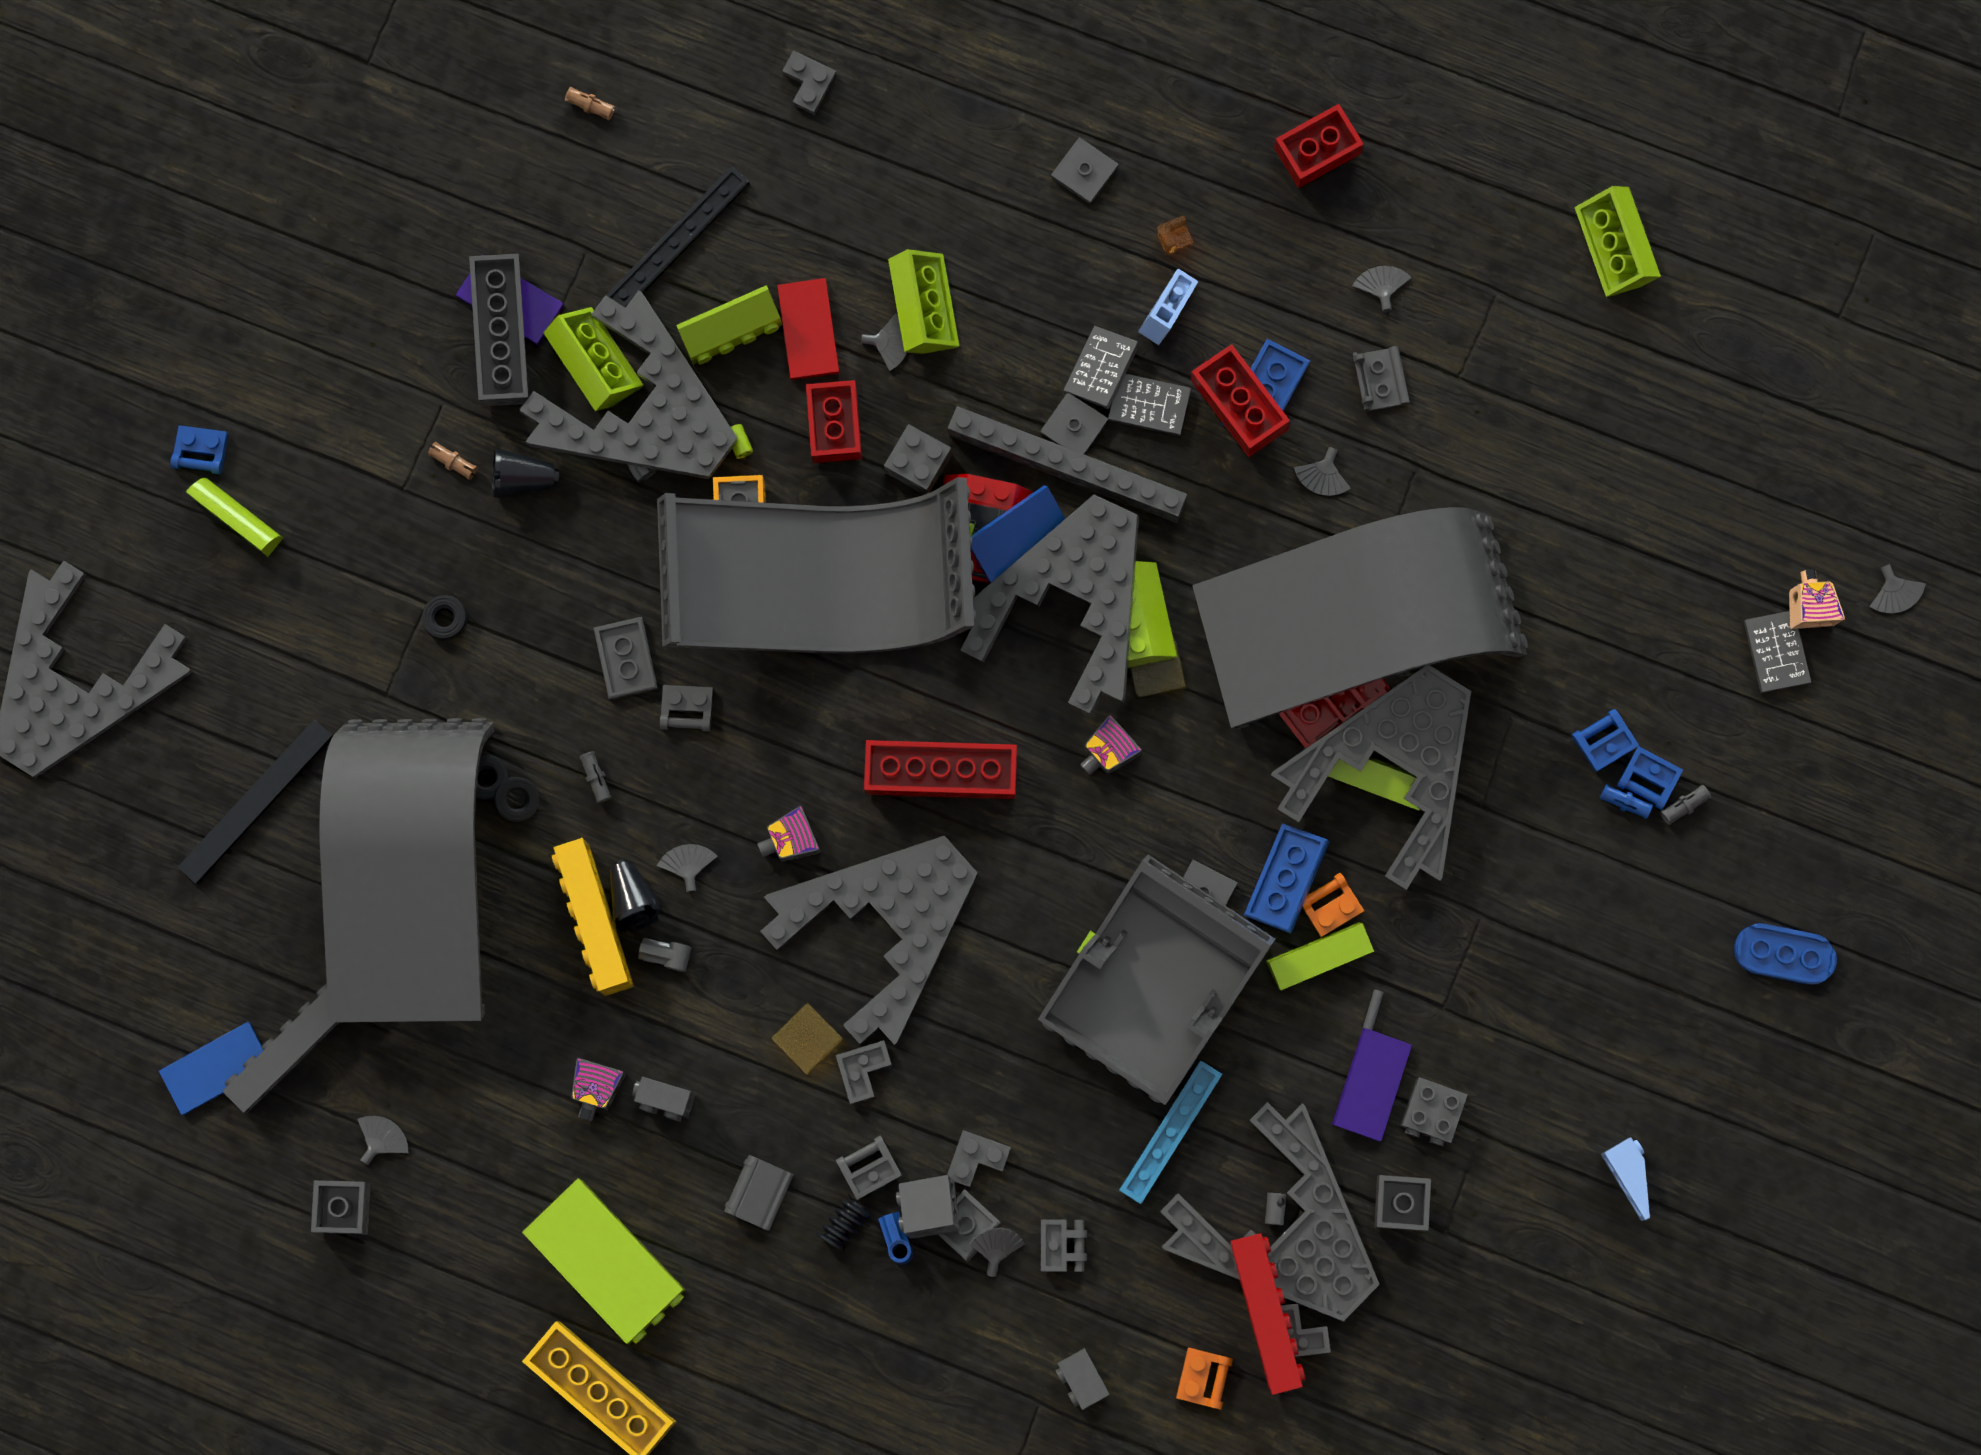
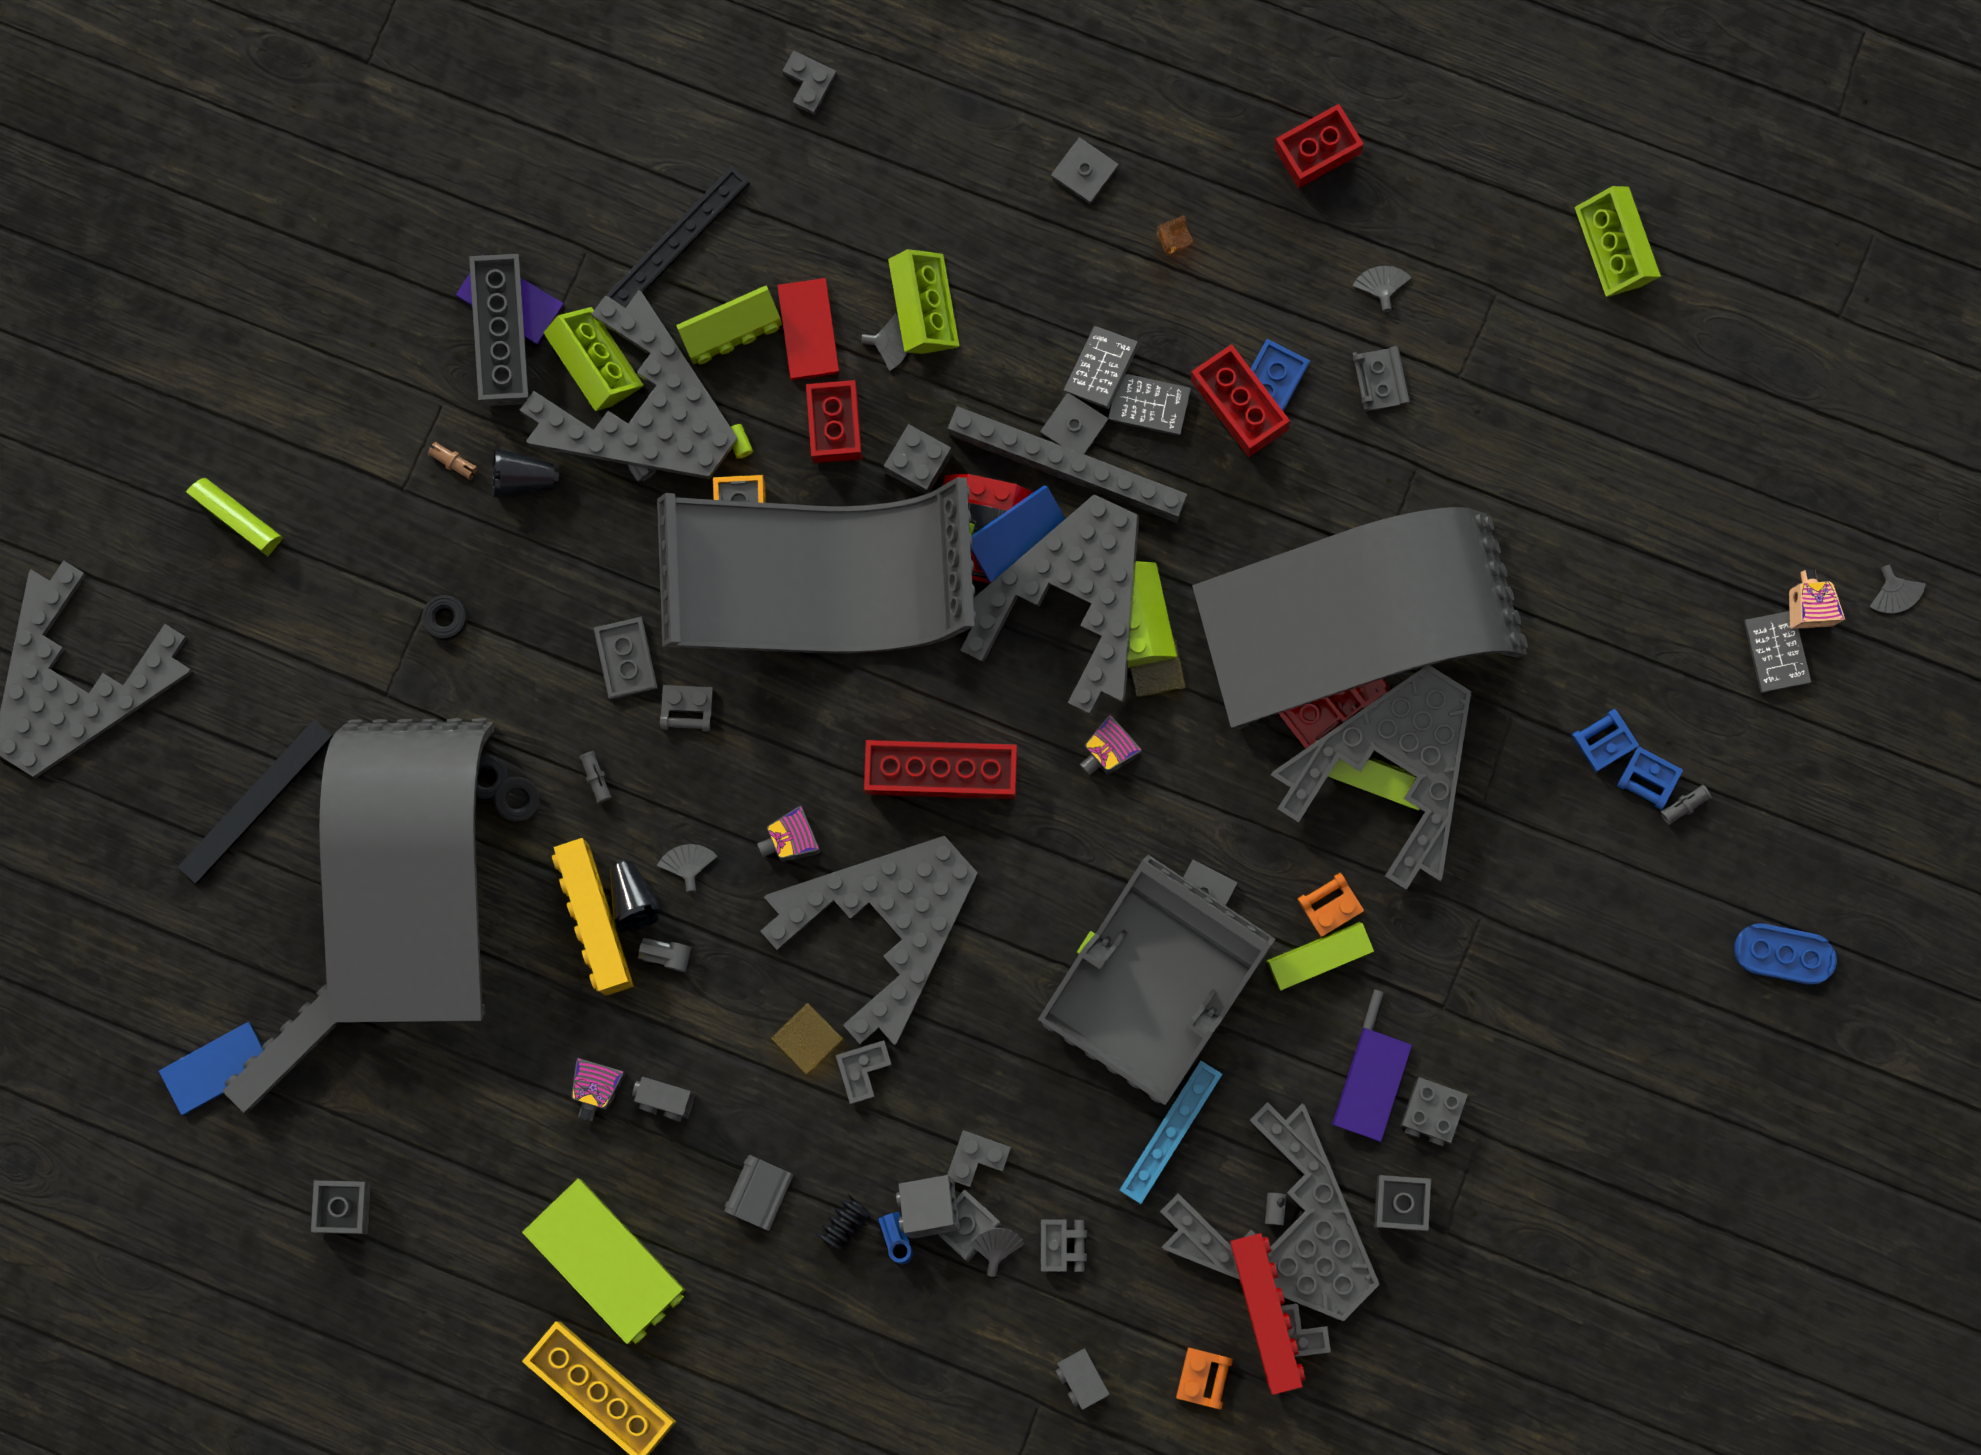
(200, 442): blue plate -> none
(381, 1137): dark grey hand -> none
(589, 103): medium nougat pin -> none
(872, 1175): dark grey plate -> none
(1168, 307): light blue slope -> none
(1286, 878): blue tile -> none
(1322, 476): dark grey hand -> none
(1626, 801): blue pin -> none
(1628, 1168): light blue slope -> none

